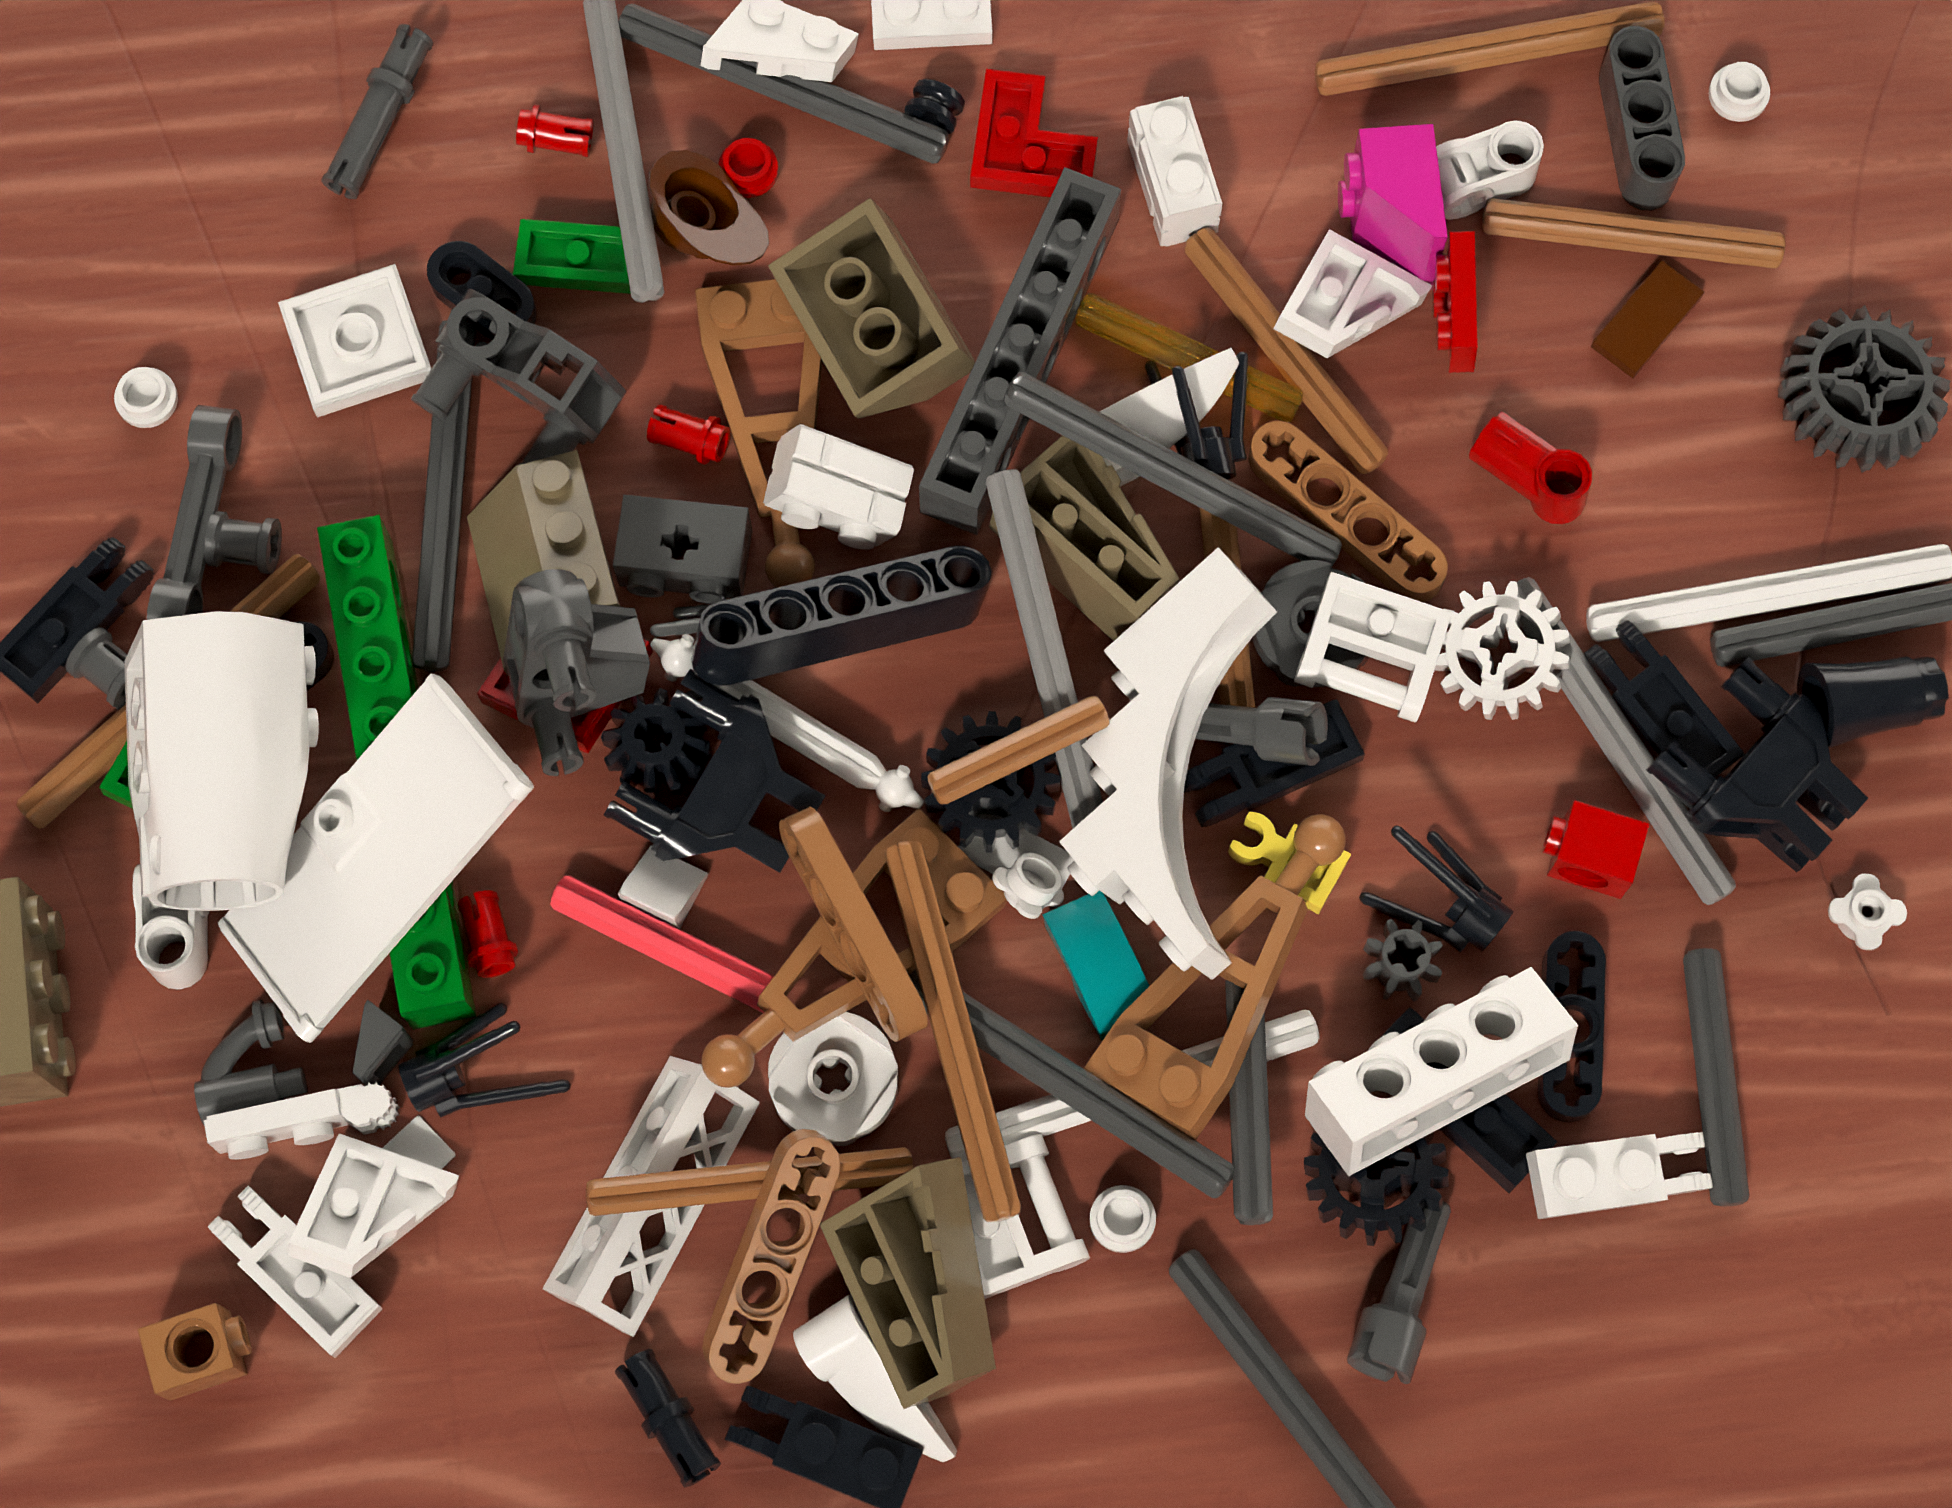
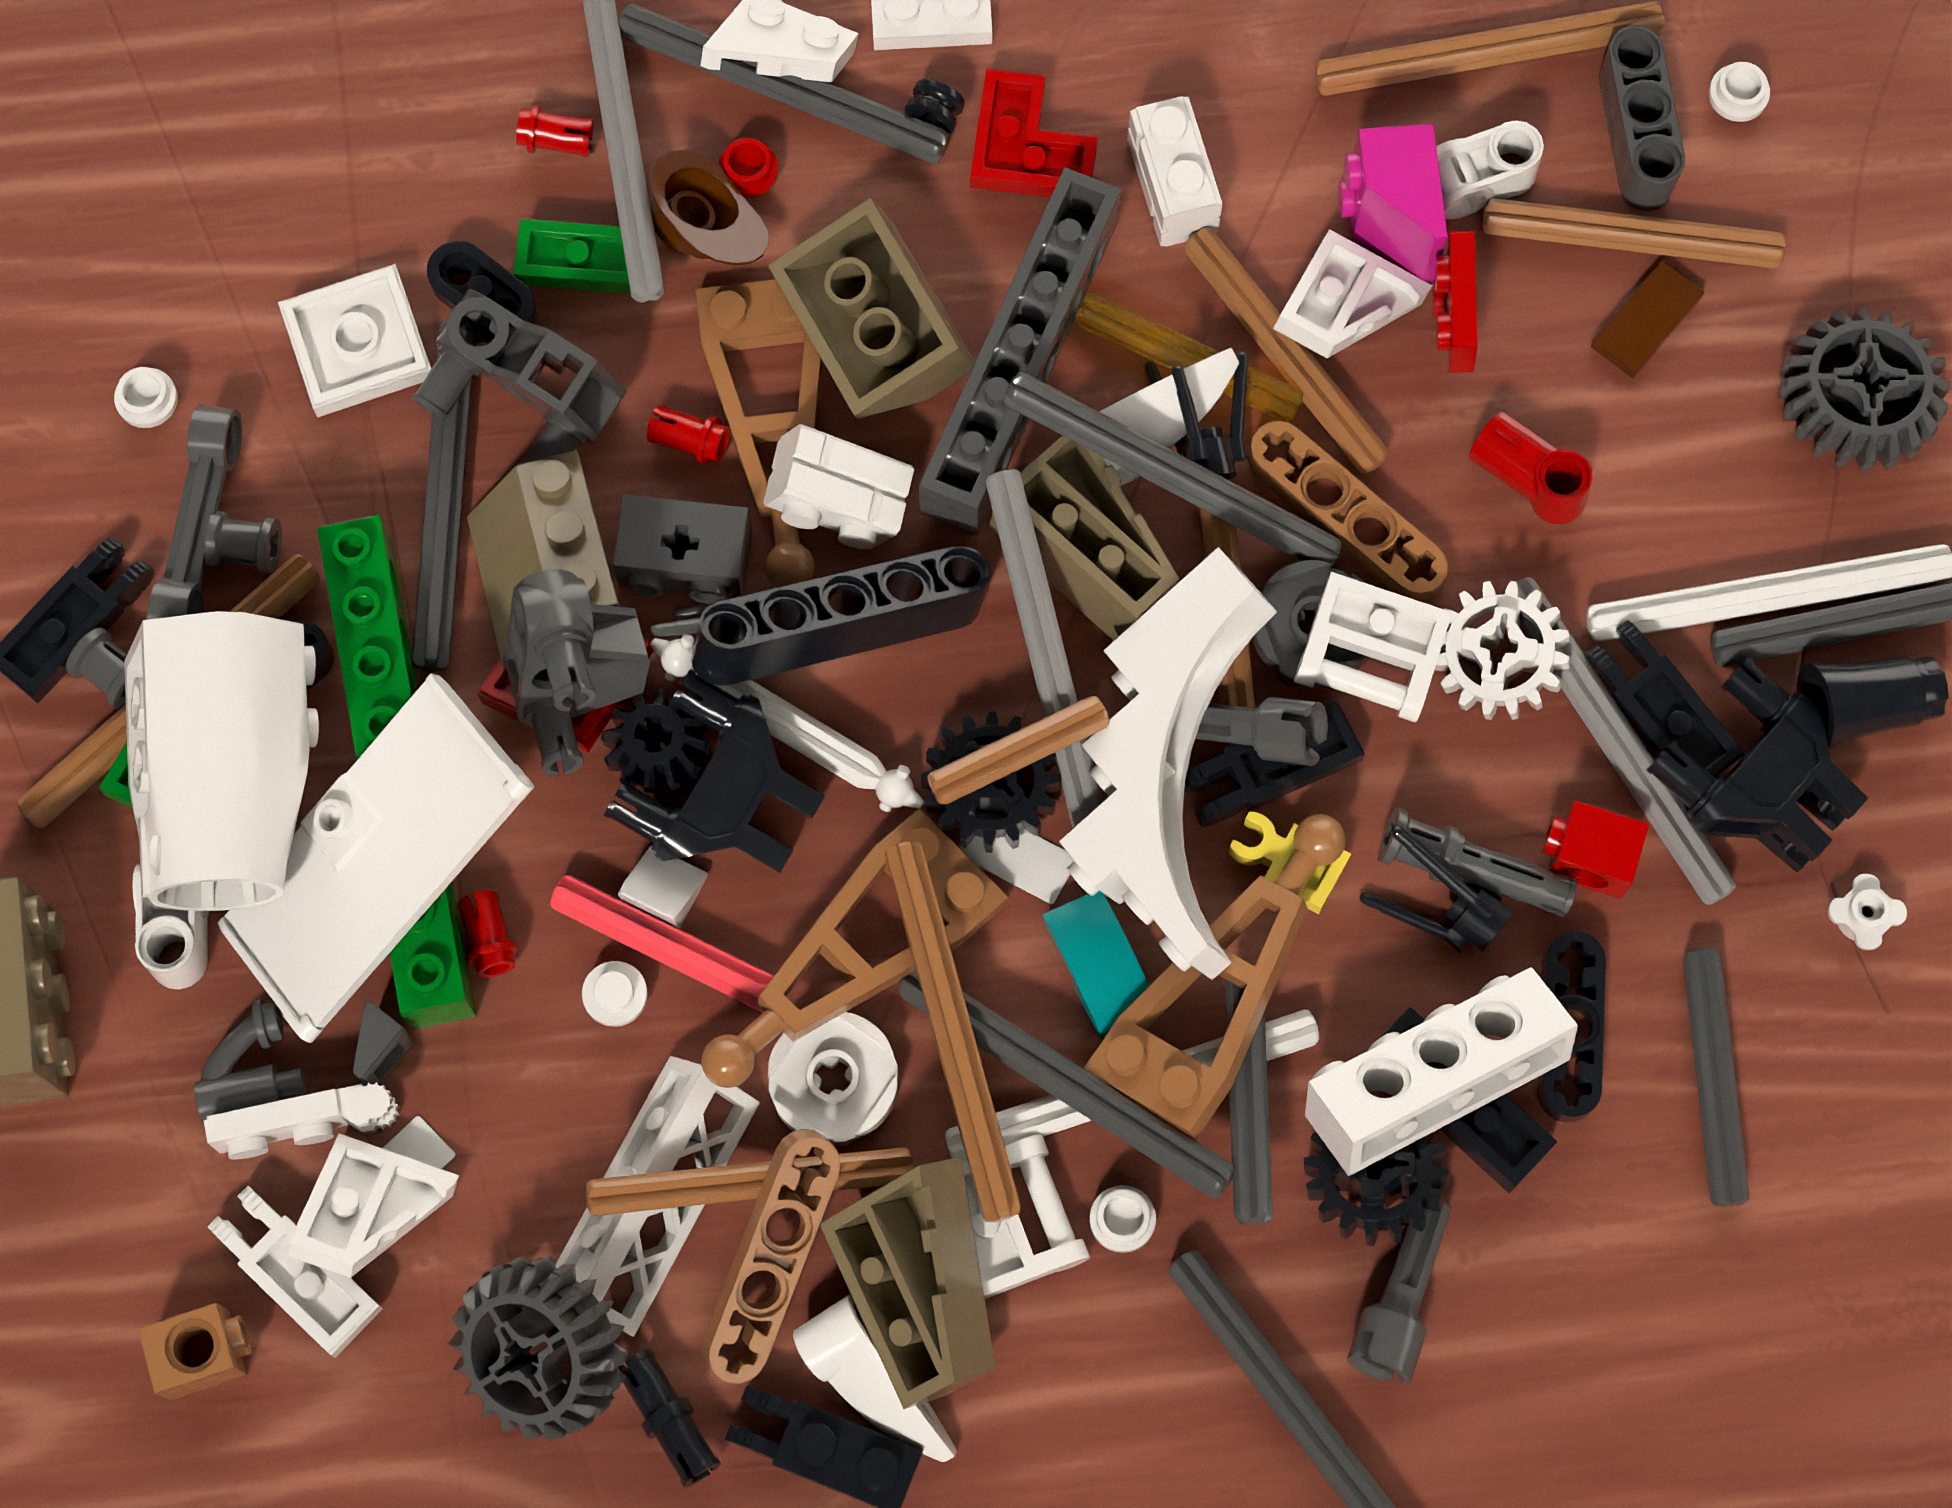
(387, 91): dark grey pin -> none
(436, 1072): black plant -> none
(557, 1386): none -> dark grey gear
(614, 993): none -> white plate
(853, 924): medium nougat beam -> none
(1030, 884): white plate -> none
(1408, 944): dark grey gear -> none
(1480, 865): none -> dark grey pin
(1610, 1174): white hinge -> none

